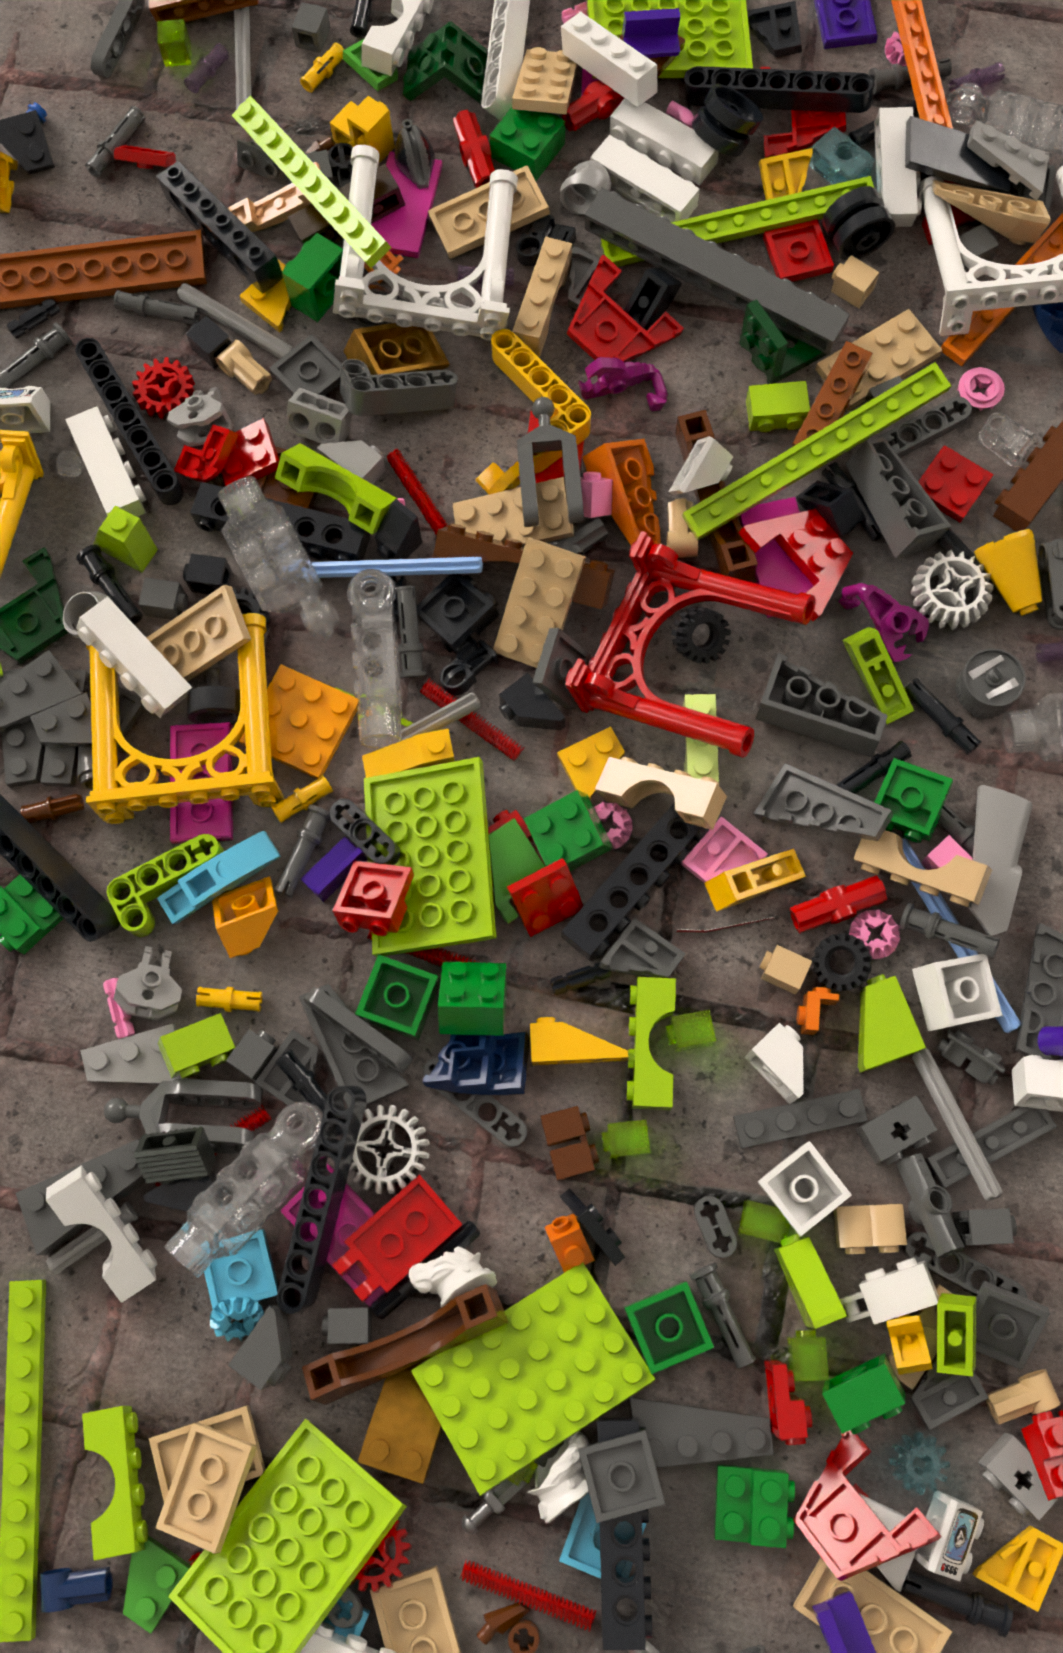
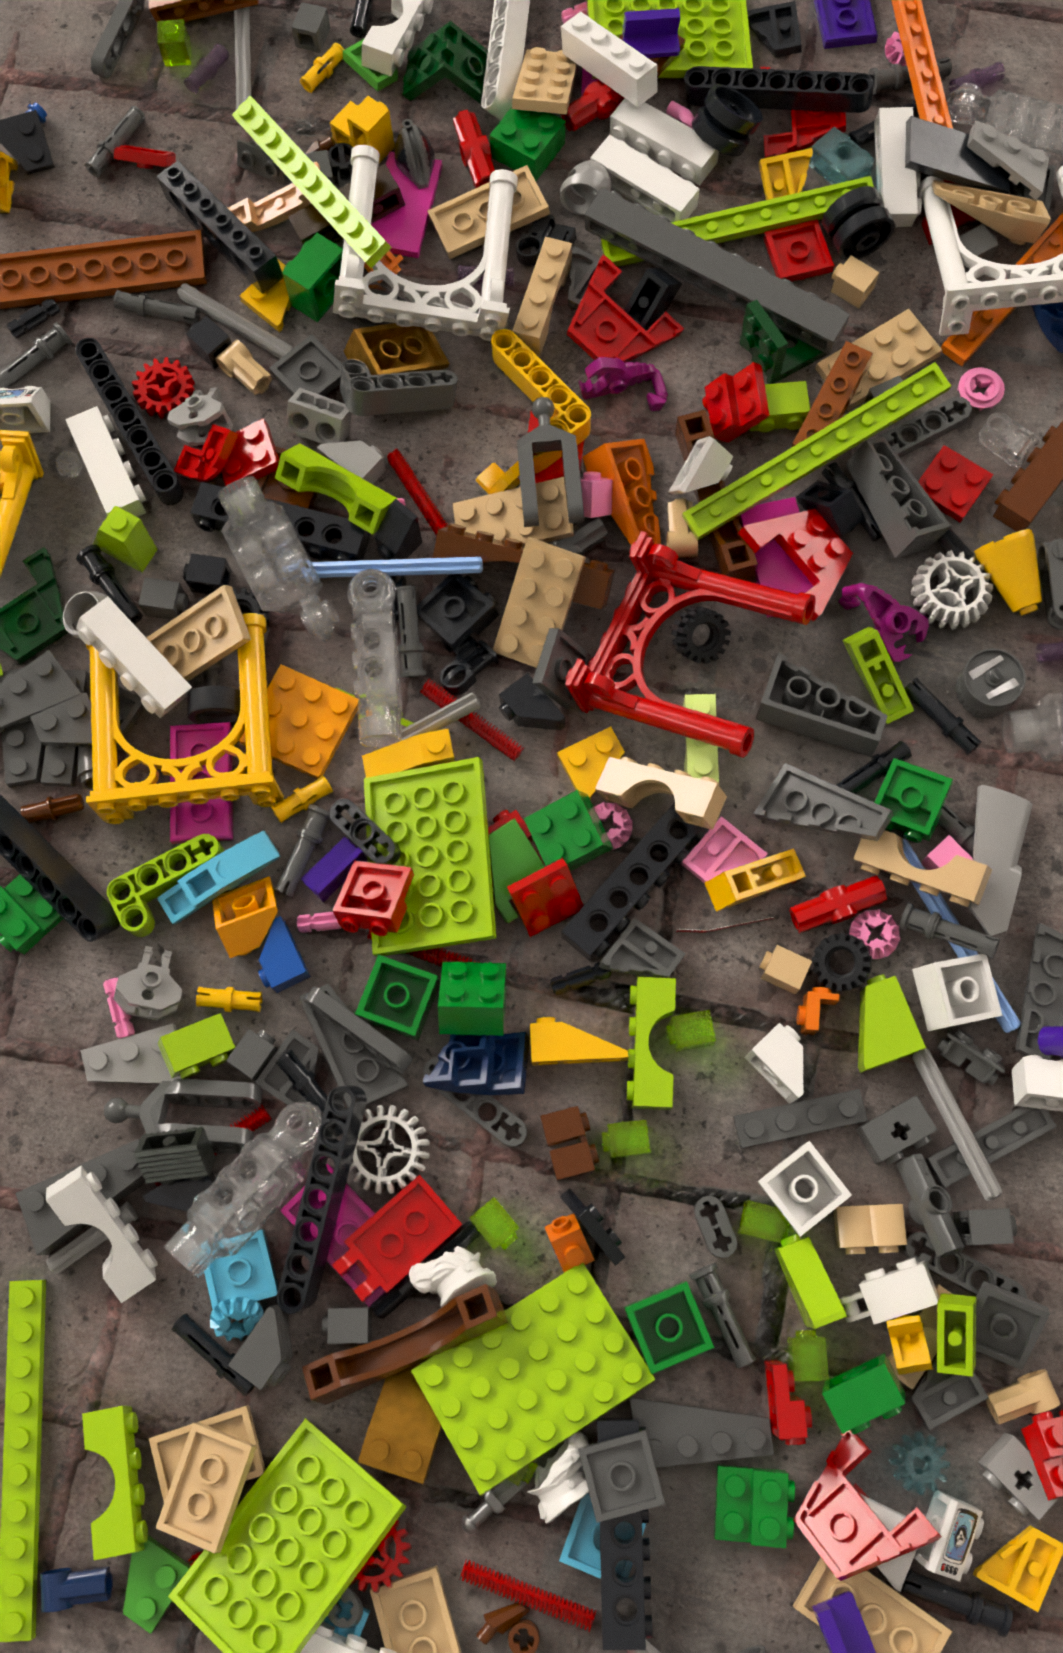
(211, 1352): none -> black pin
(281, 959): none -> blue slope
(319, 922): none -> bright pink axle
(495, 1224): none -> clear neon green brick
(736, 402): none -> red plate

